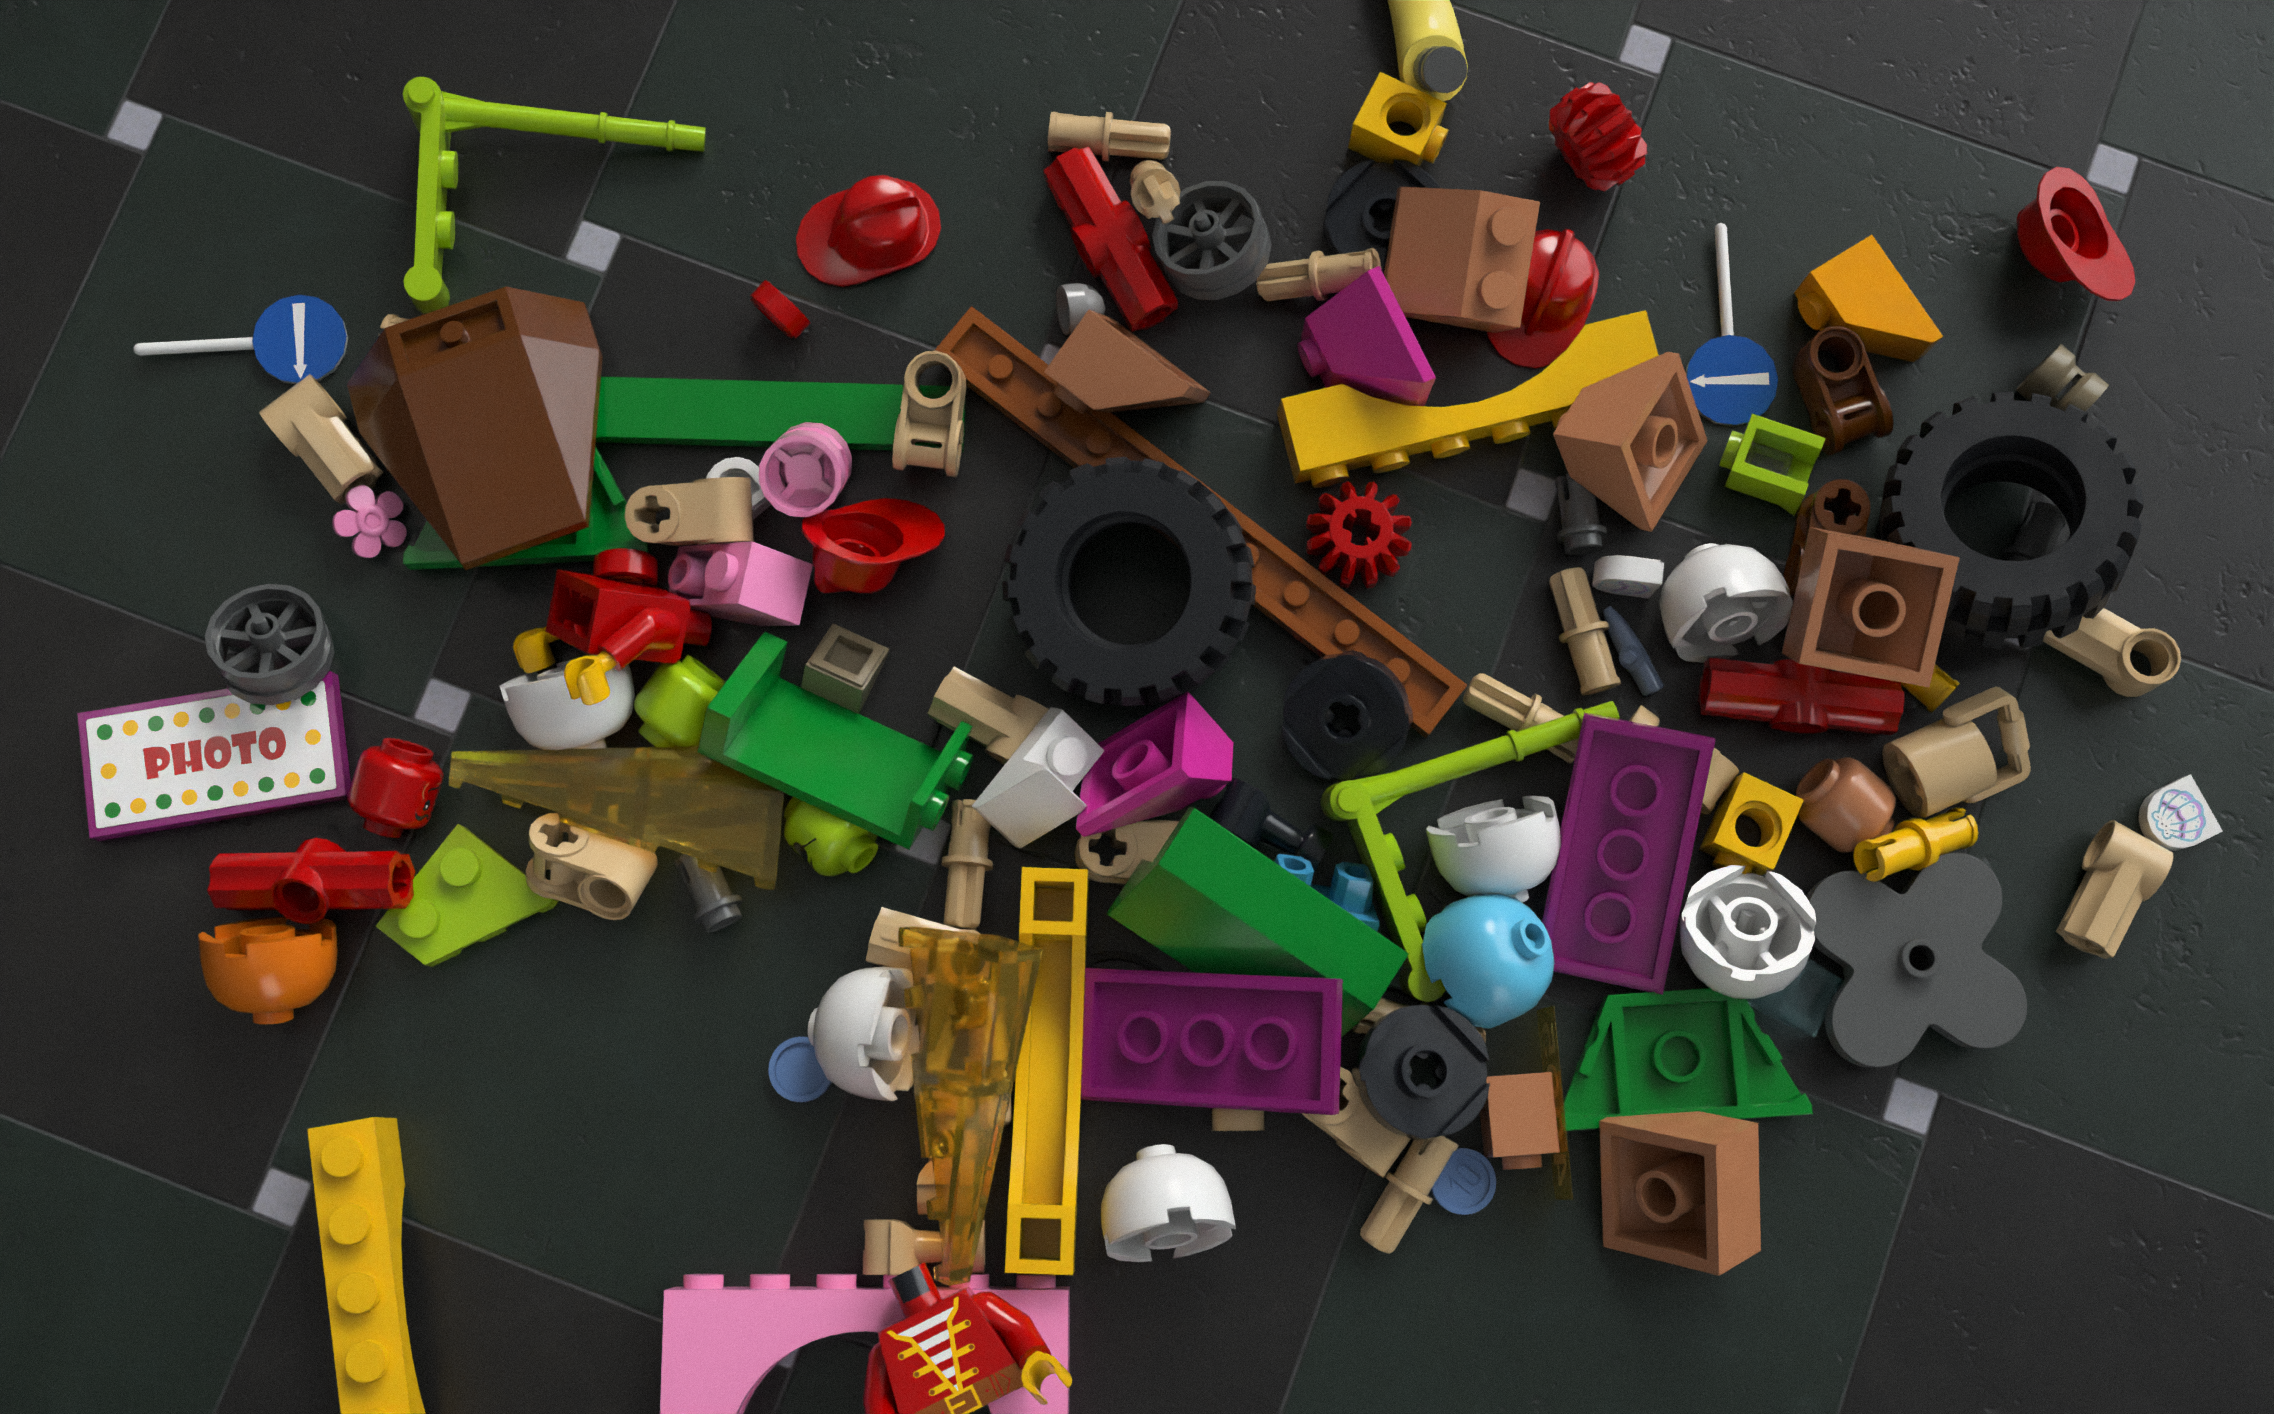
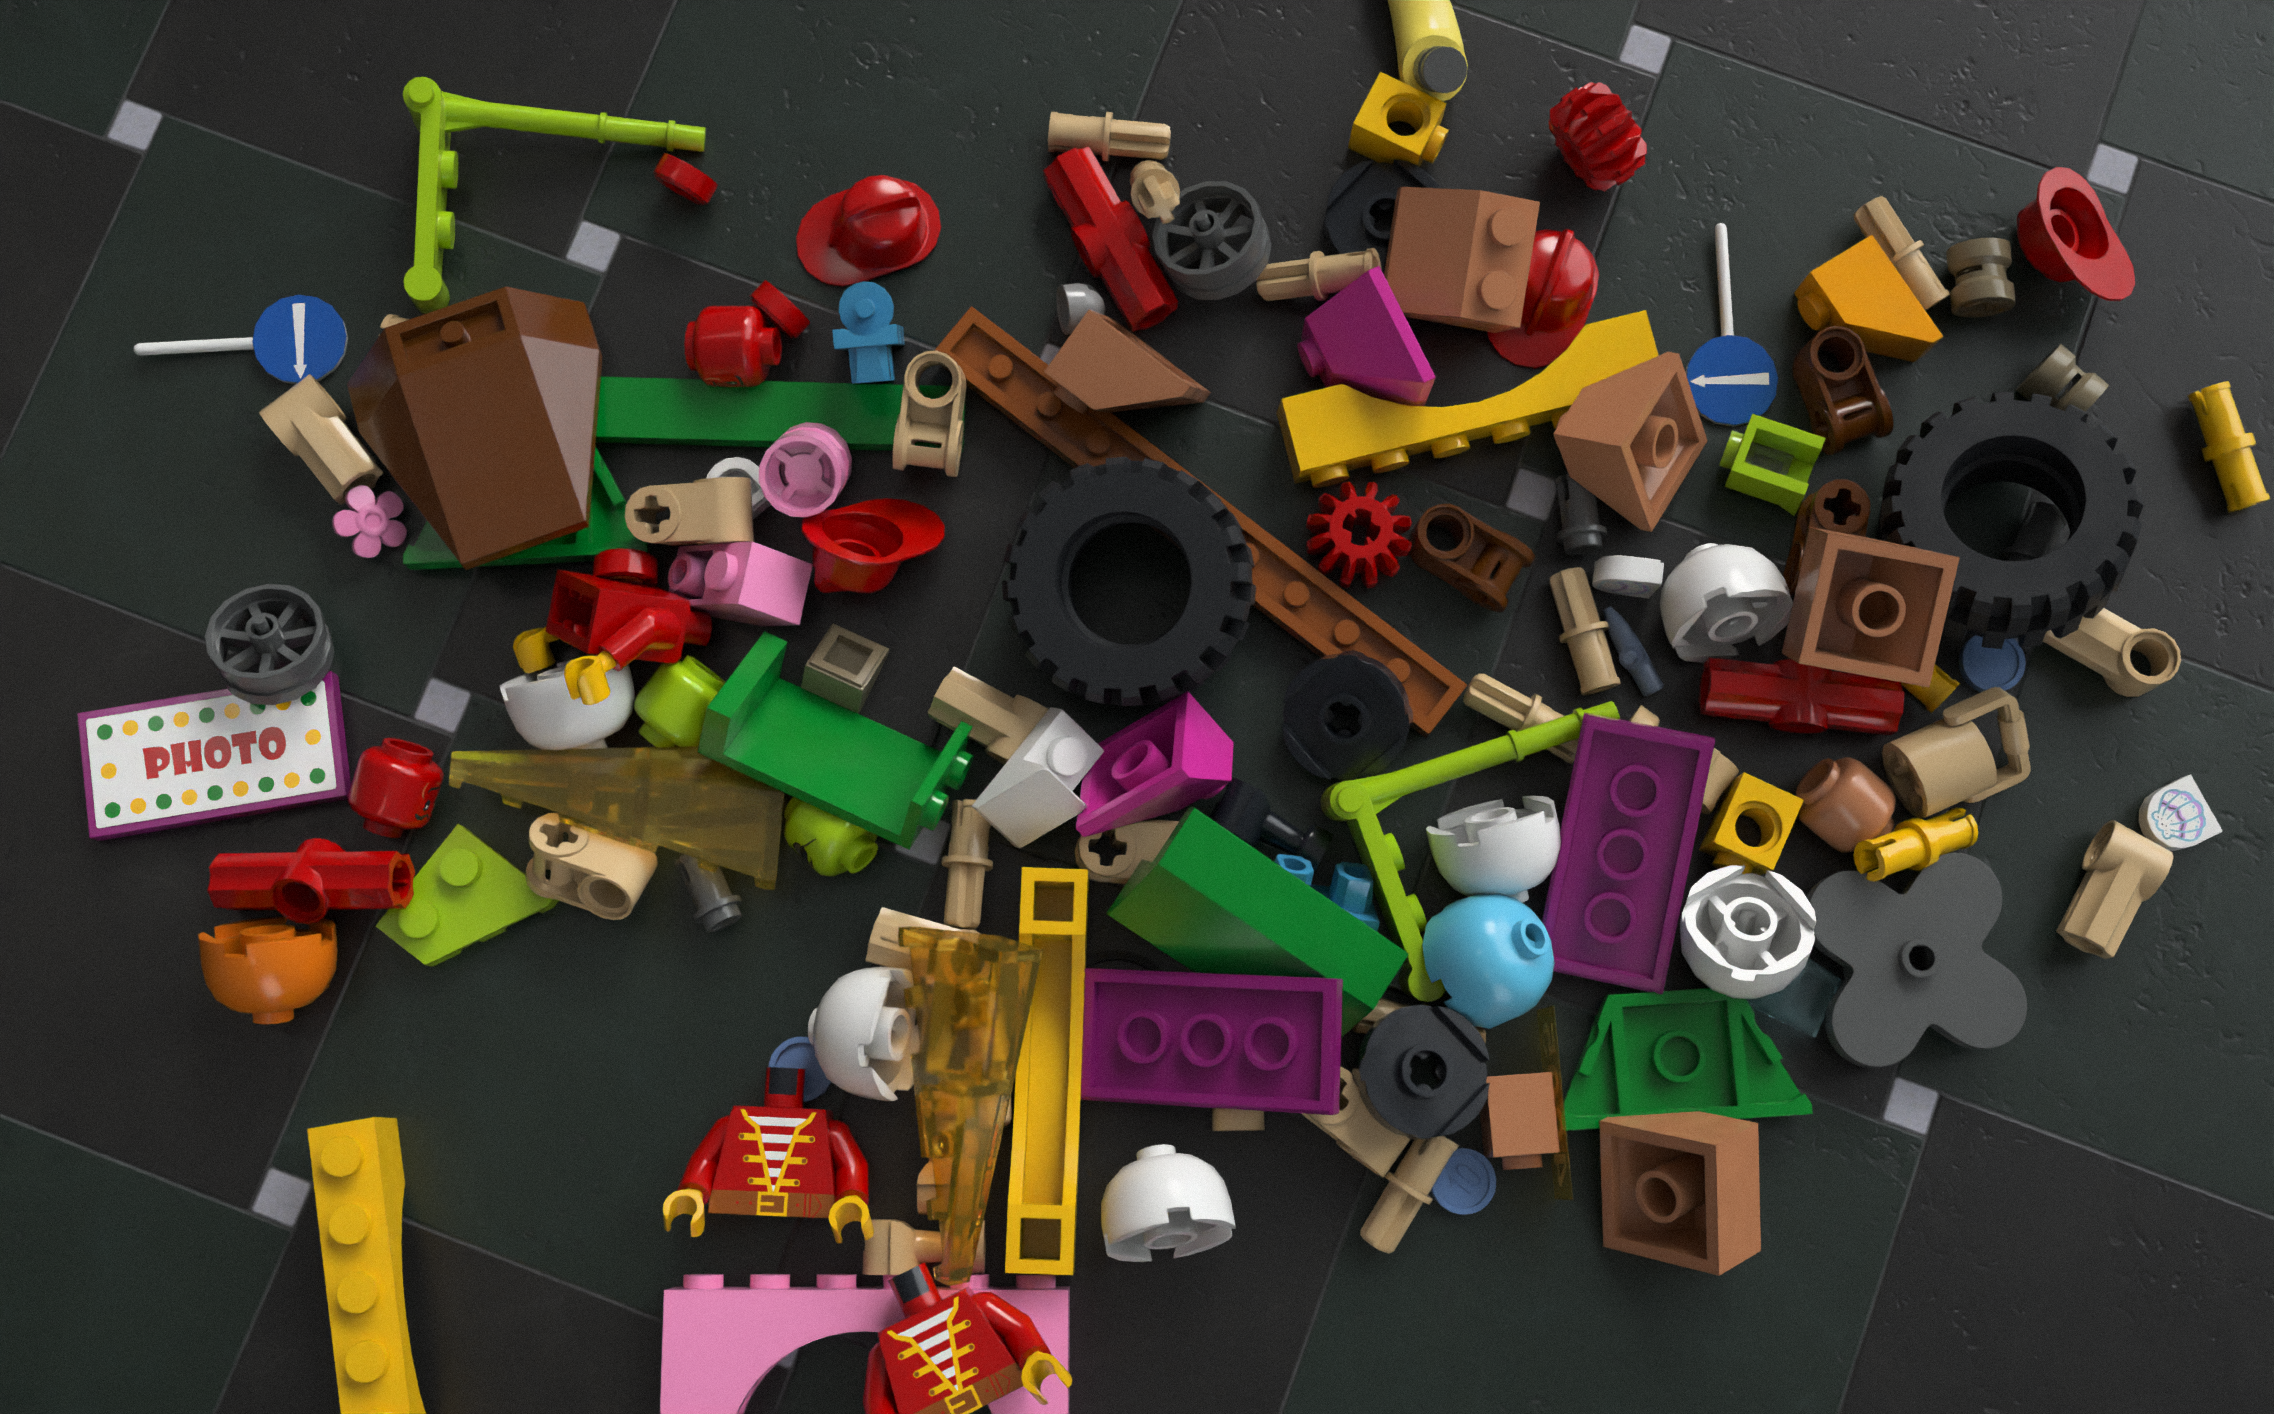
(685, 180): none -> red tile
(732, 346): none -> red head
(776, 1164): none -> torso
(867, 314): none -> dark azure hips
(1473, 558): none -> reddish brown piece
(1882, 222): none -> tan axle
(1980, 277): none -> dark tan wheel
(1991, 667): none -> medium blue piece
(2228, 446): none -> yellow pin

